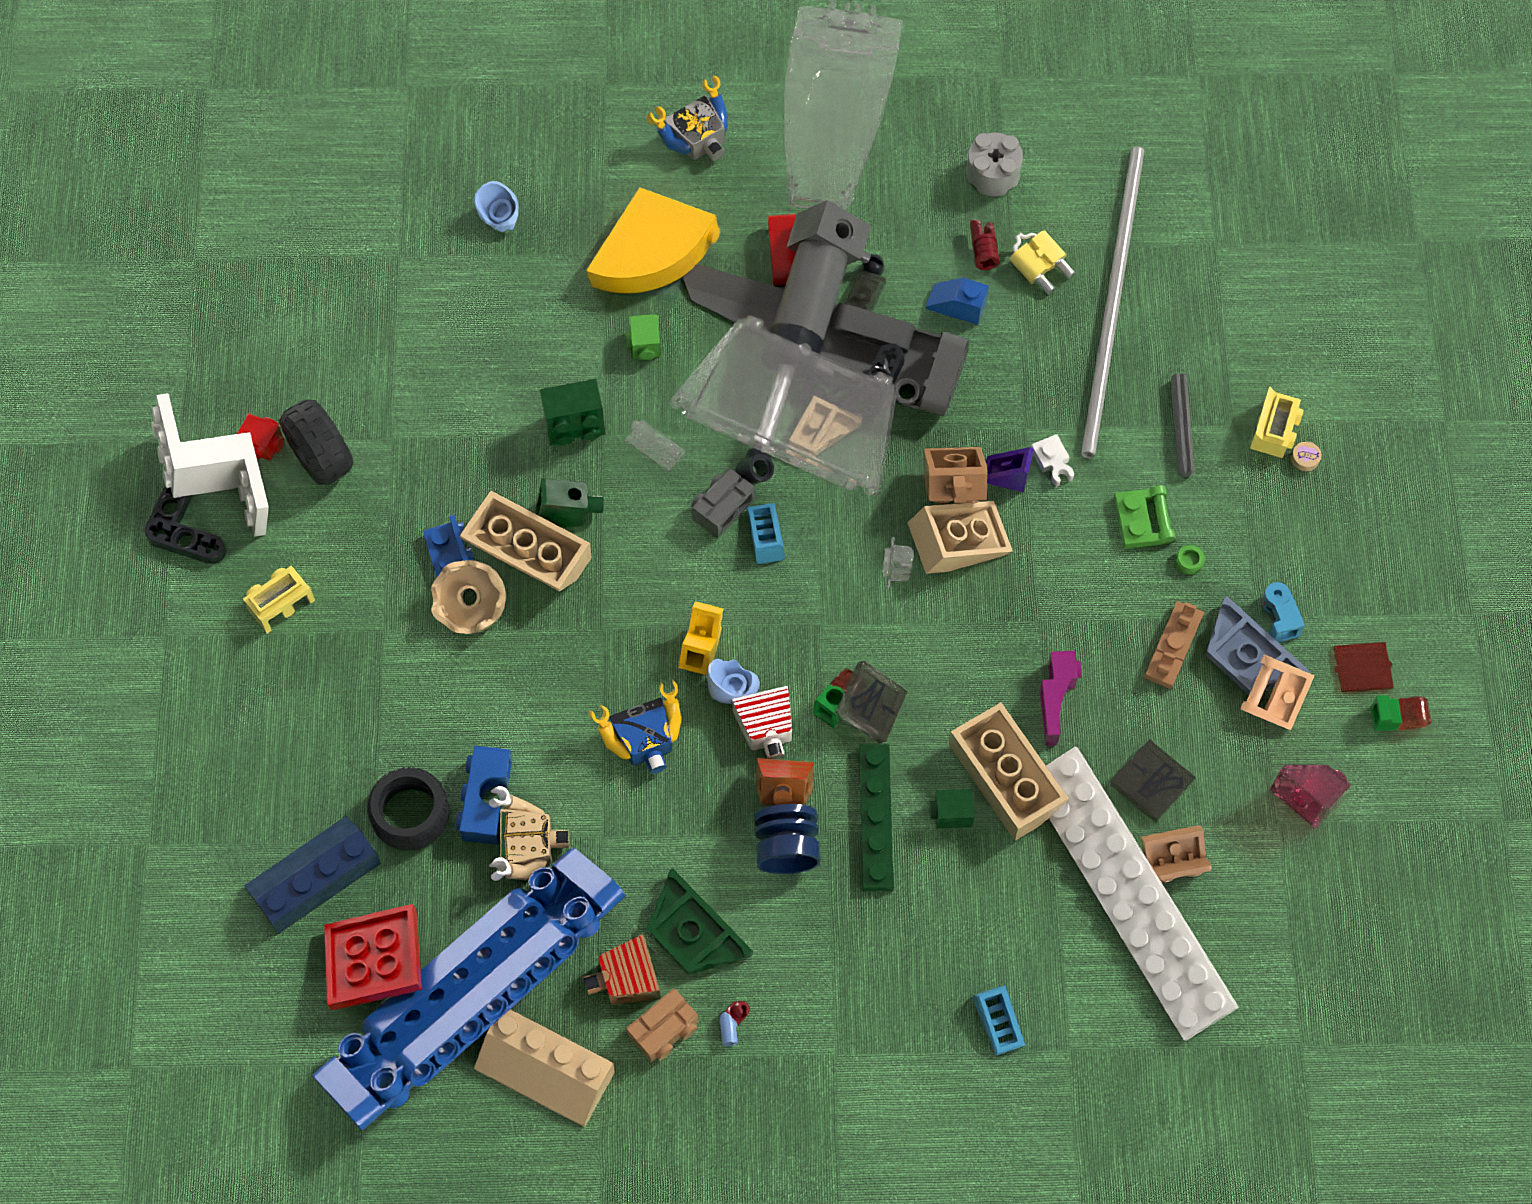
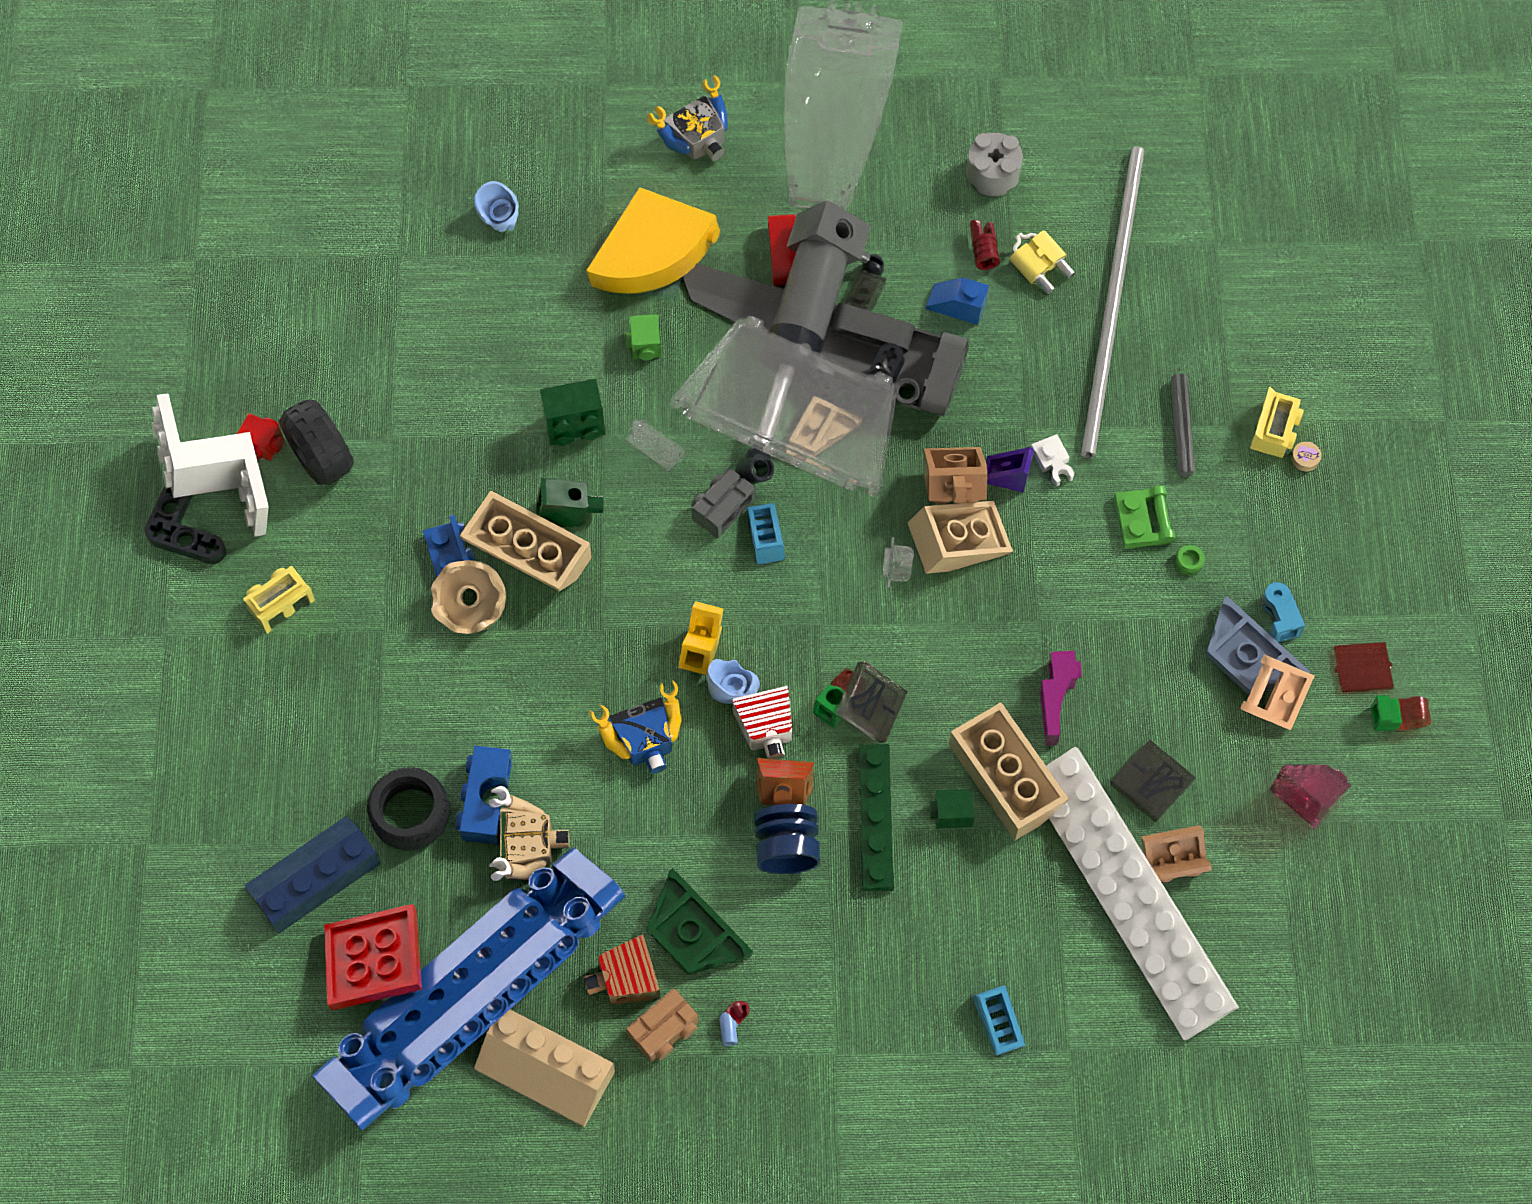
(1174, 644): medium nougat plate -> none

